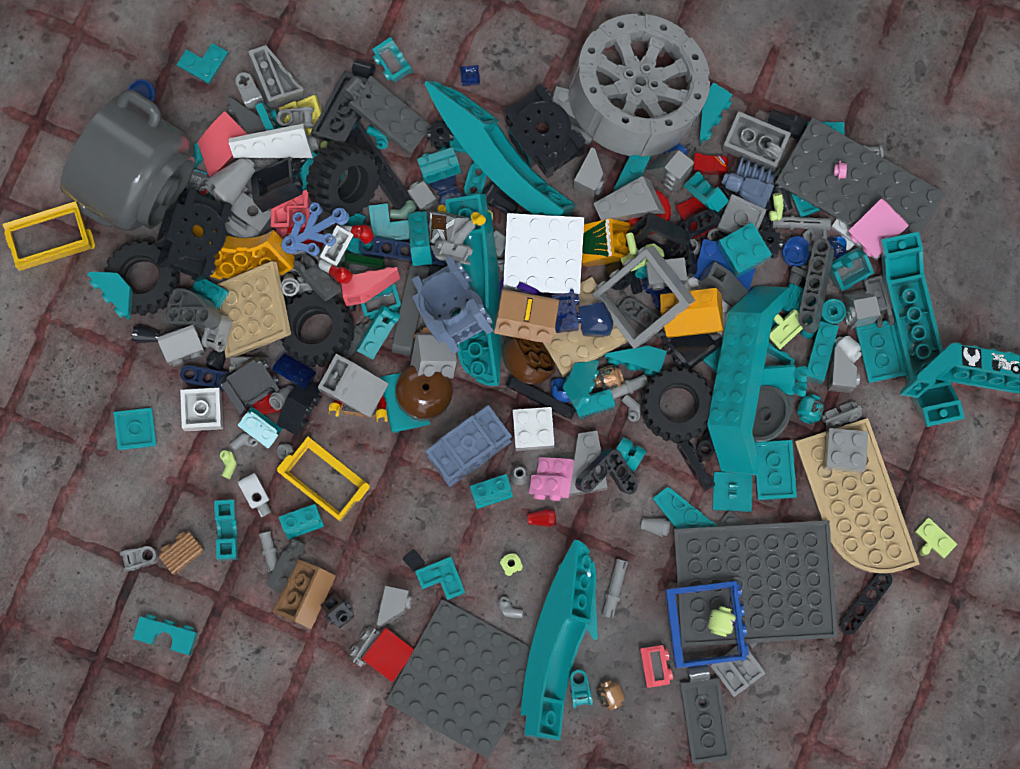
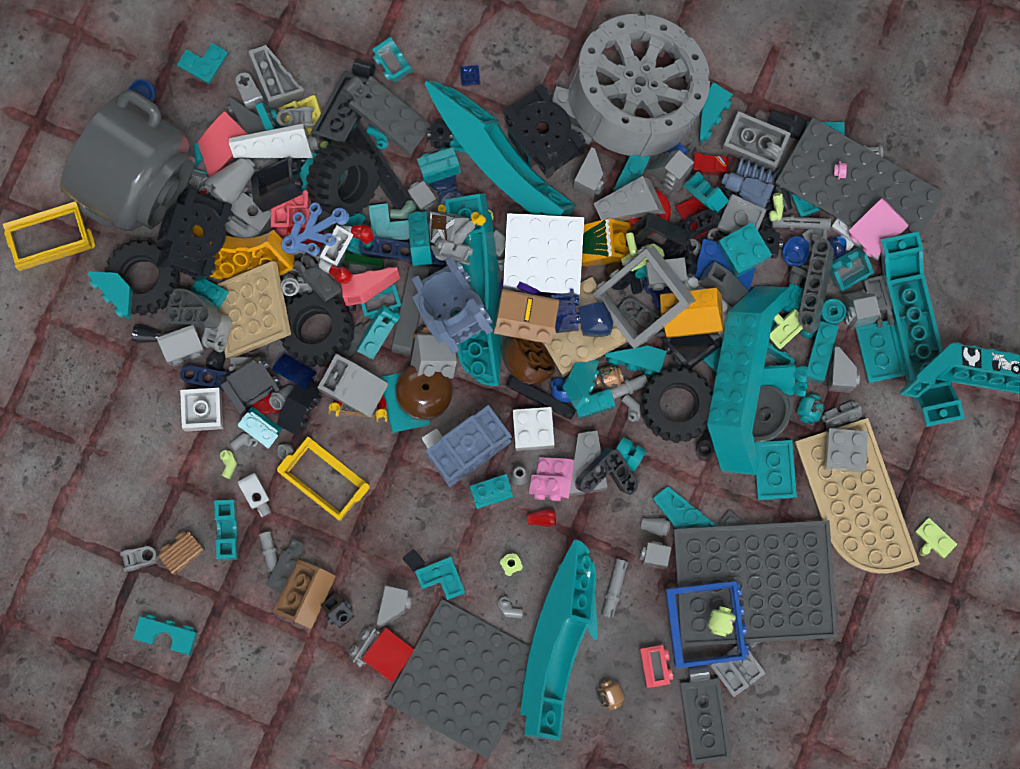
(134, 429): teal plate -> none
(301, 521): teal window -> none
(432, 438): none -> white sticker
(474, 181): teal plate -> none
(496, 198): black piece -> none
(580, 690): teal piece -> none
(655, 555): none -> light grey brick
(695, 466): black hinge -> none
(732, 492): teal piece -> none
(849, 347): white head -> none
(867, 604): black beam -> none

